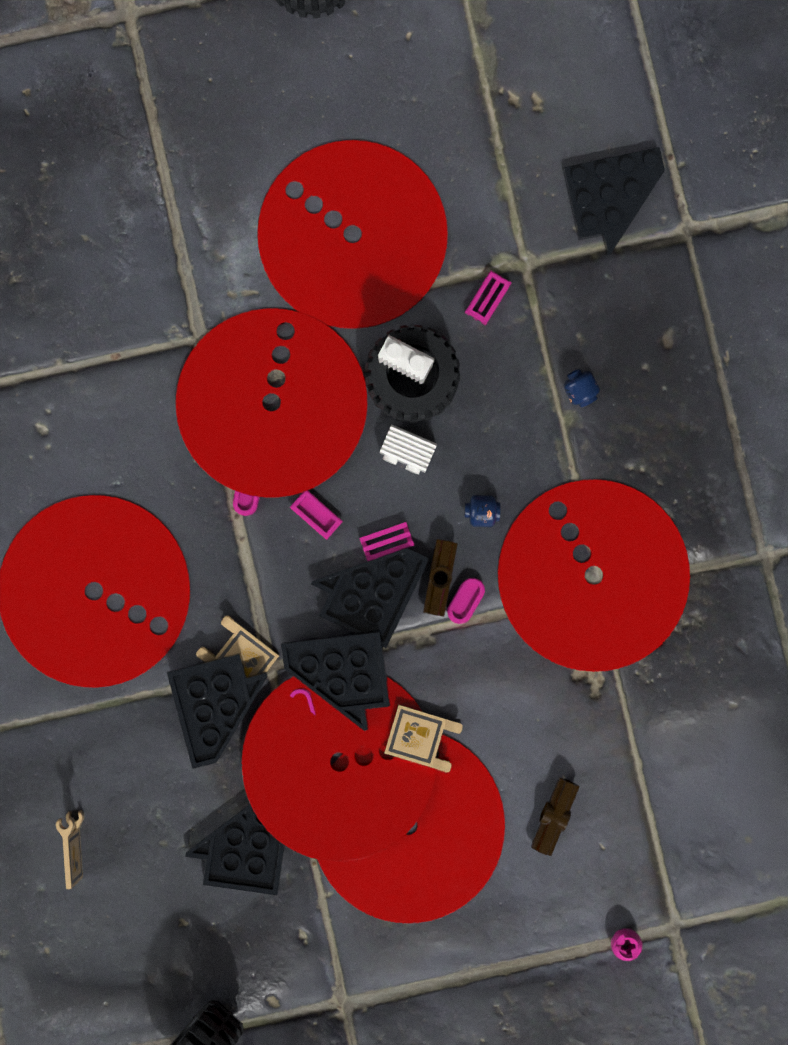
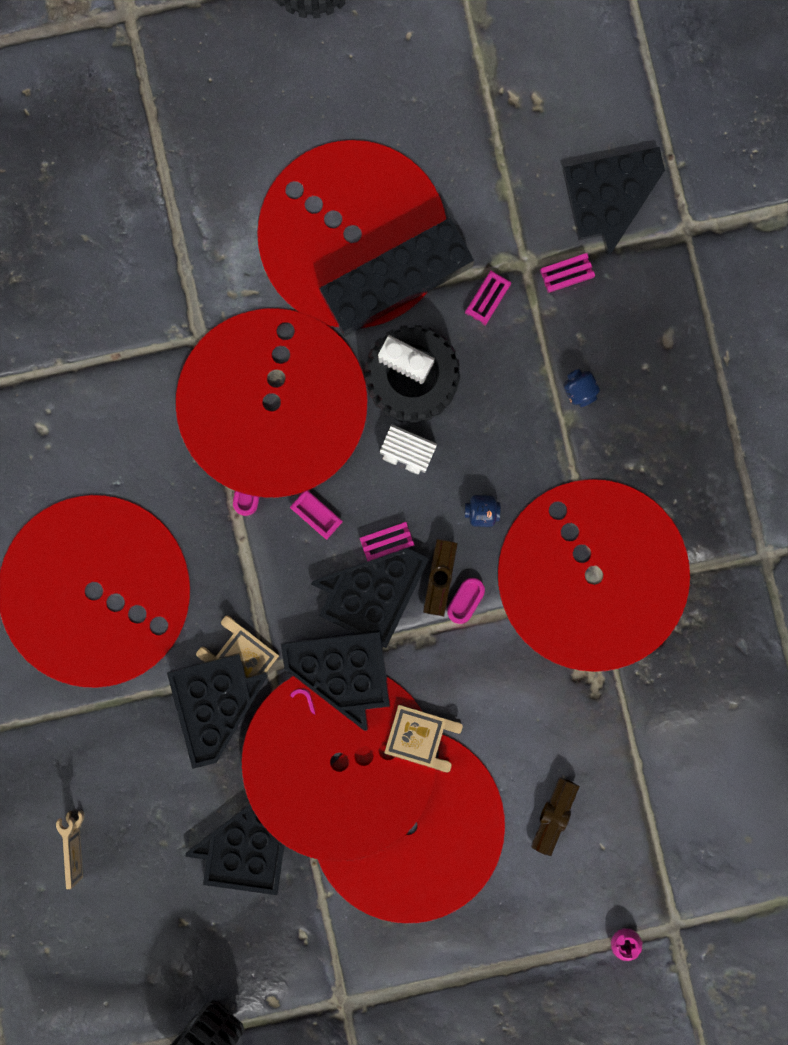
(397, 277): none -> black brick
(586, 266): none -> dark pink tile

